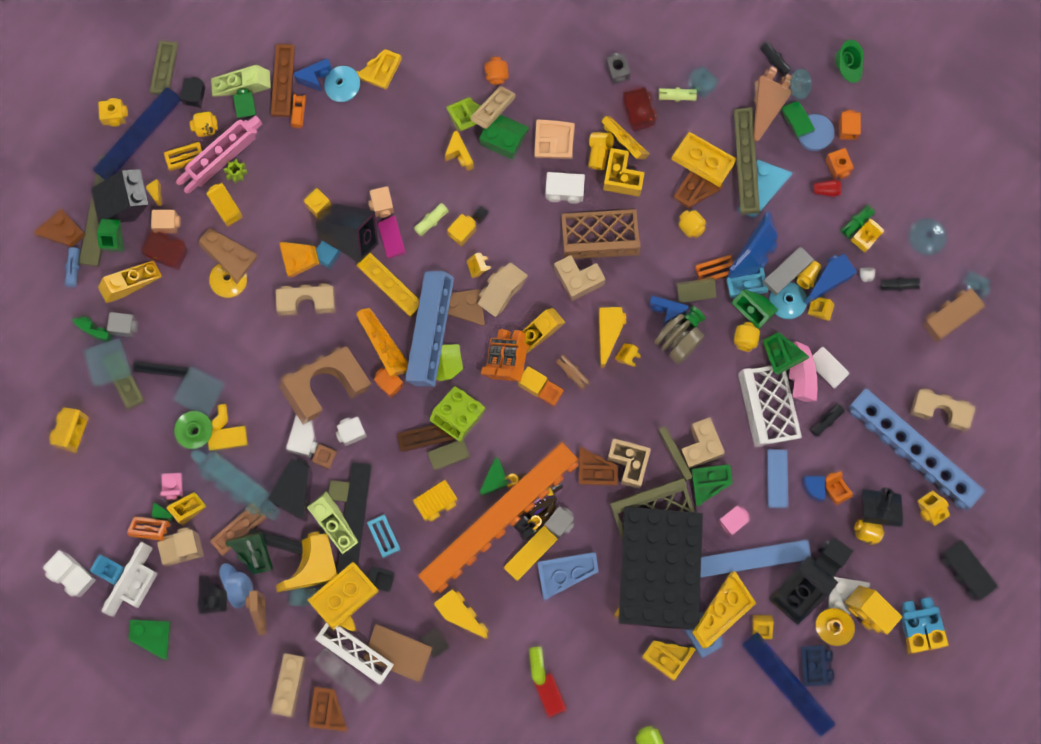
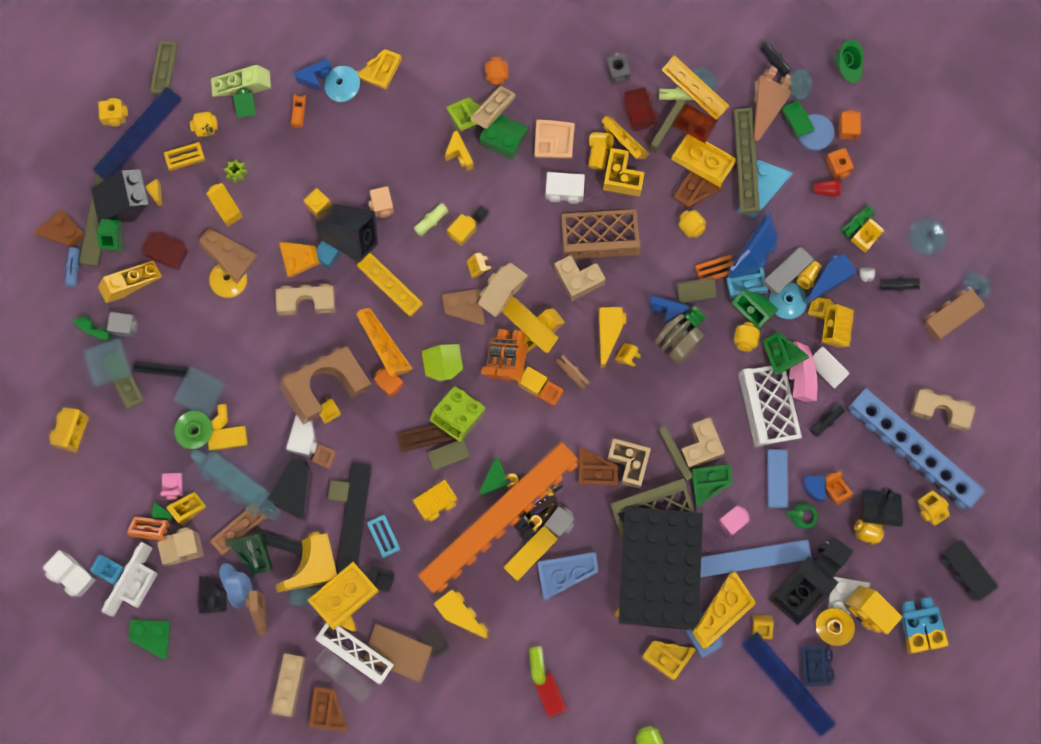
(165, 221): light nougat brick -> none
(193, 92): black brick -> none
(219, 153): bright pink hinge -> none
(283, 80): dark orange plate -> none
(330, 411): none -> yellow tile
(332, 522): yellowish green slope -> none
(350, 431): white brick -> none
(391, 237): dark pink slope -> none
(429, 328): medium blue brick -> none
(530, 324): none -> yellow tile
(666, 127): none -> olive tile
(695, 87): none -> yellow tile
(695, 123): none -> clear red brick
(797, 514): none -> green piece
(837, 326): none -> yellow brick

